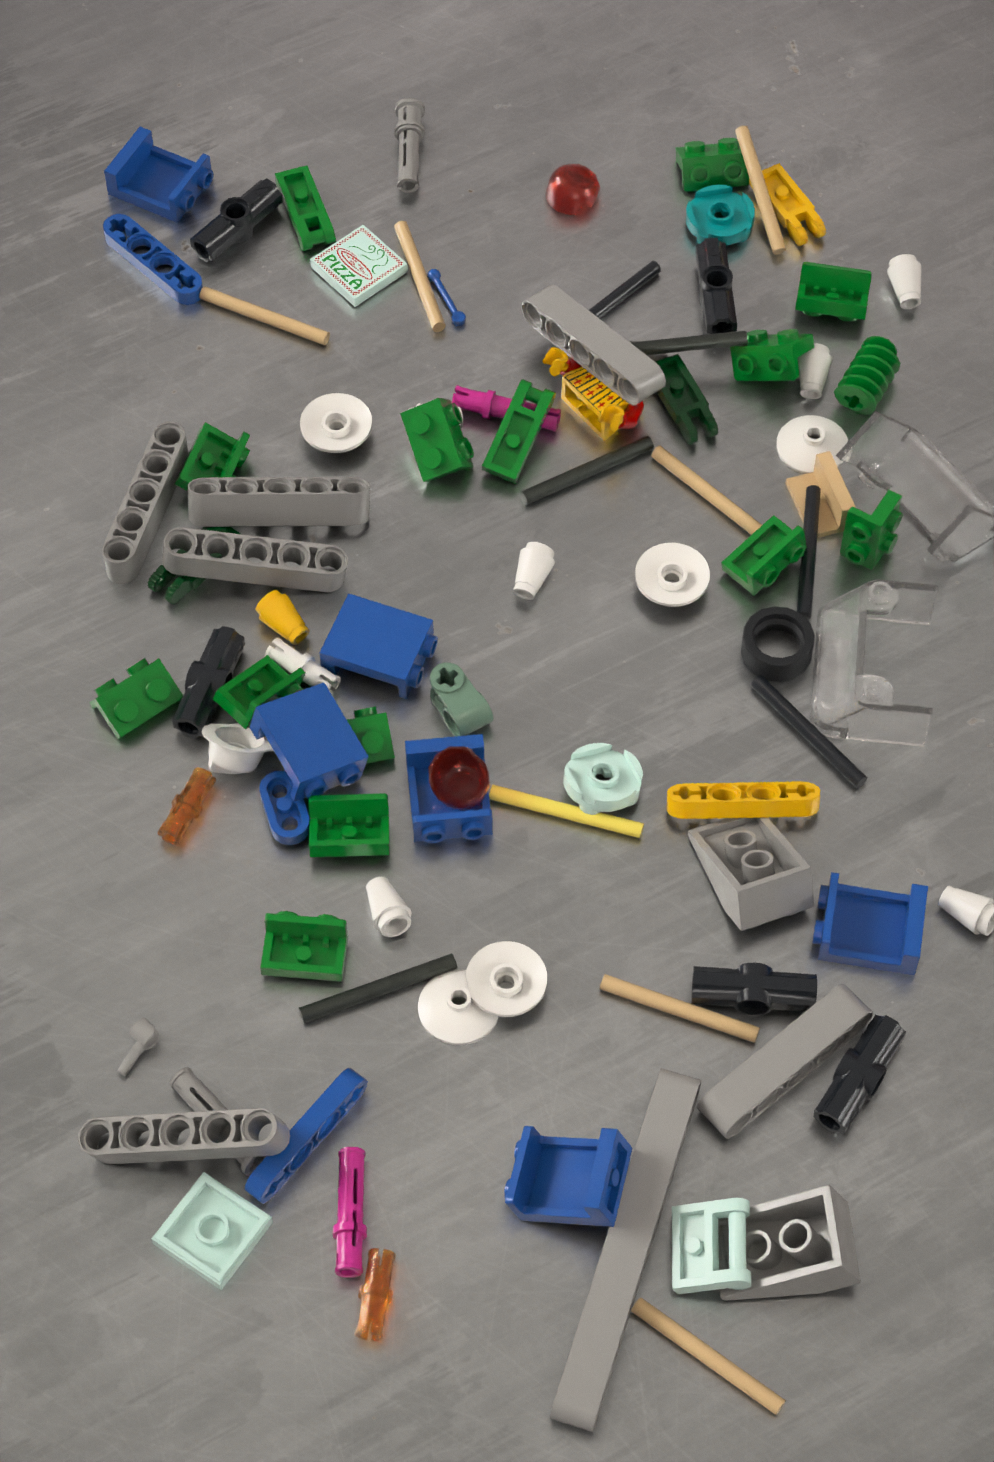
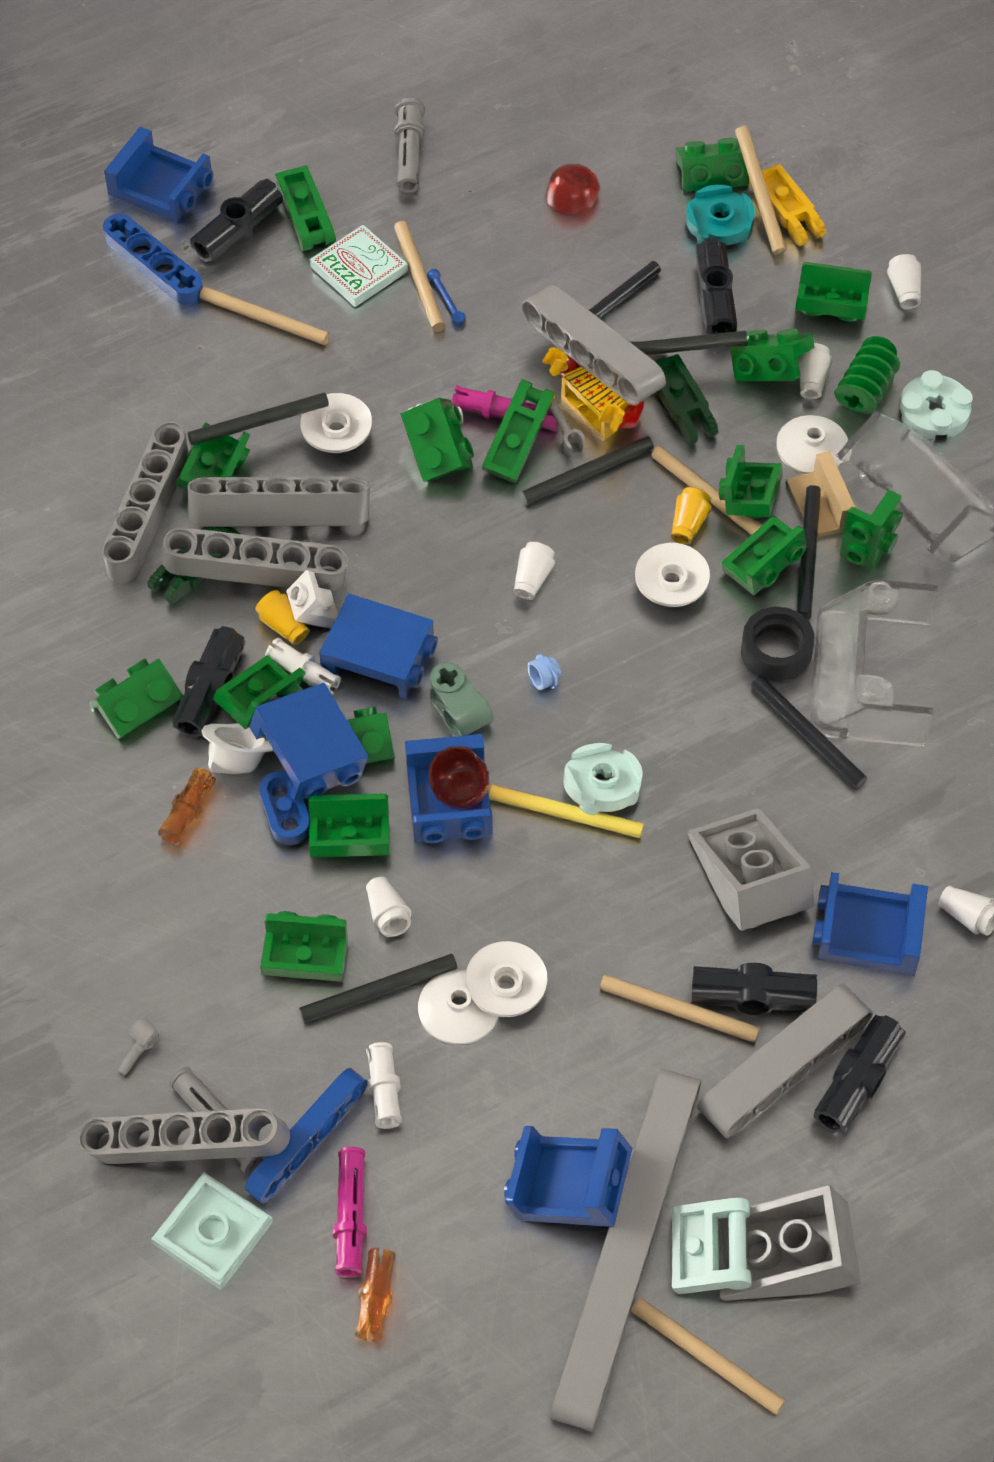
(258, 419): none -> pearl dark grey bar
(311, 603): none -> white bracket
(384, 1085): none -> white pin
(544, 672): none -> light blue plate
(568, 433): none -> light grey hand
(690, 513): none -> yellow cone
(743, 800): yellow beam -> none
(749, 486): none -> green bracket
(936, 389): none -> light aqua plate

